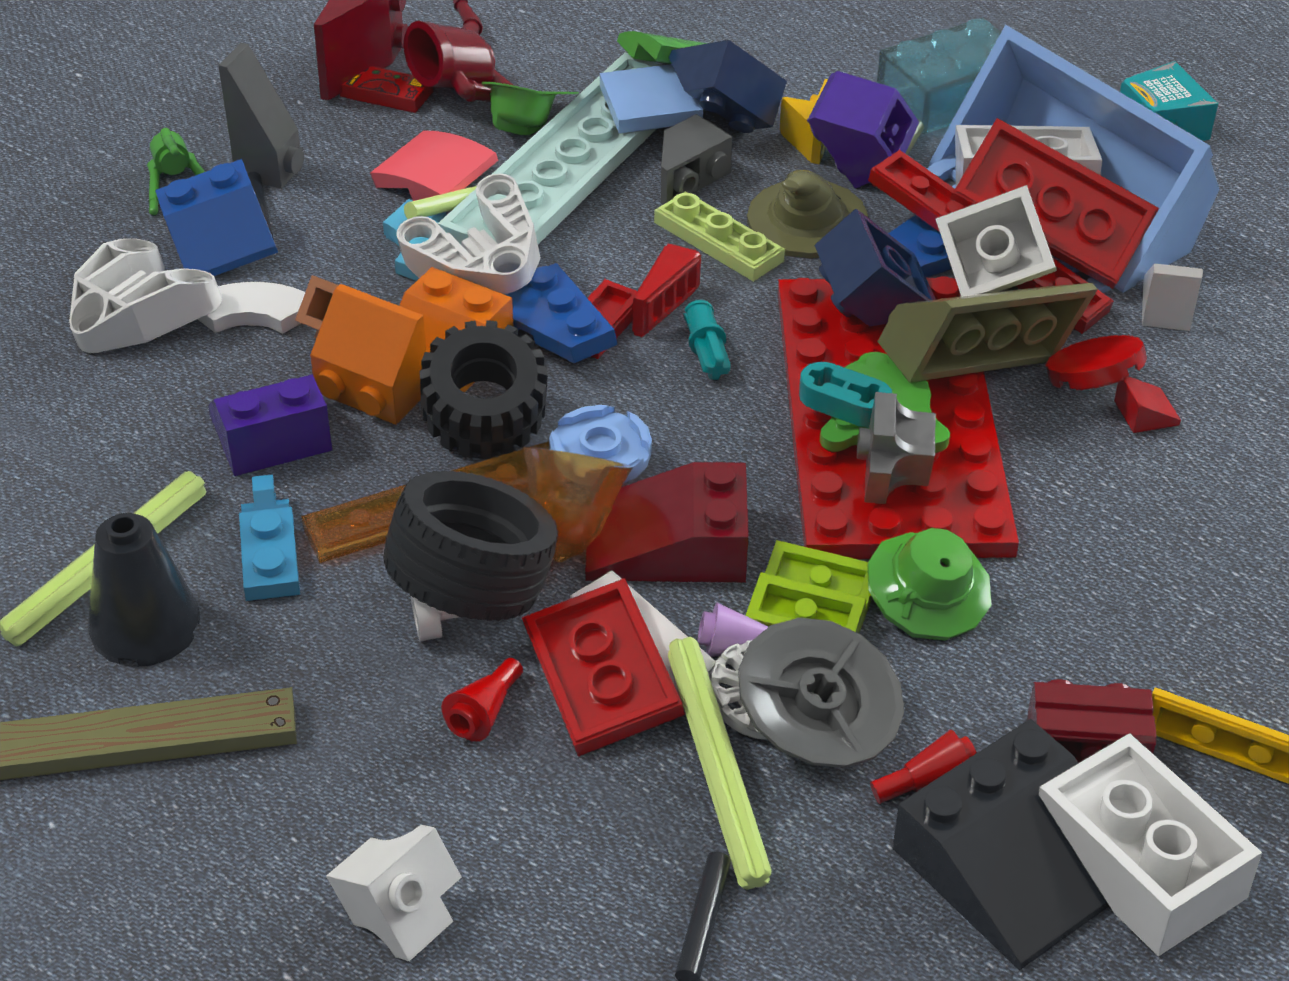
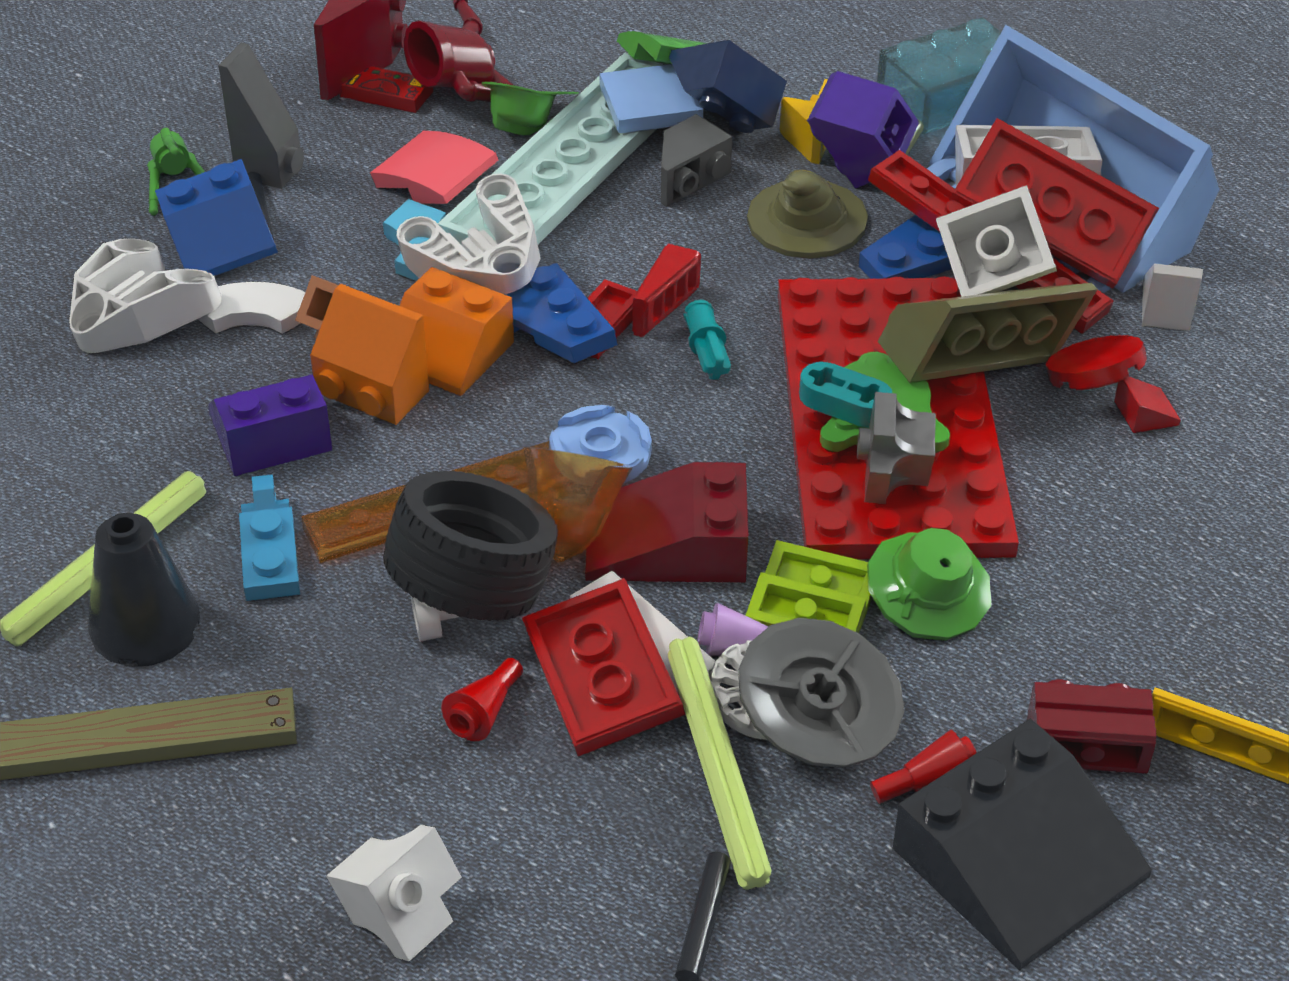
(436, 204): yellowish green piece -> none
(476, 356): black tyre -> none
(719, 235): yellowish green tile -> none
(869, 270): dark blue slope -> none
(1151, 843): white slope -> none
(1174, 96): teal torso -> none

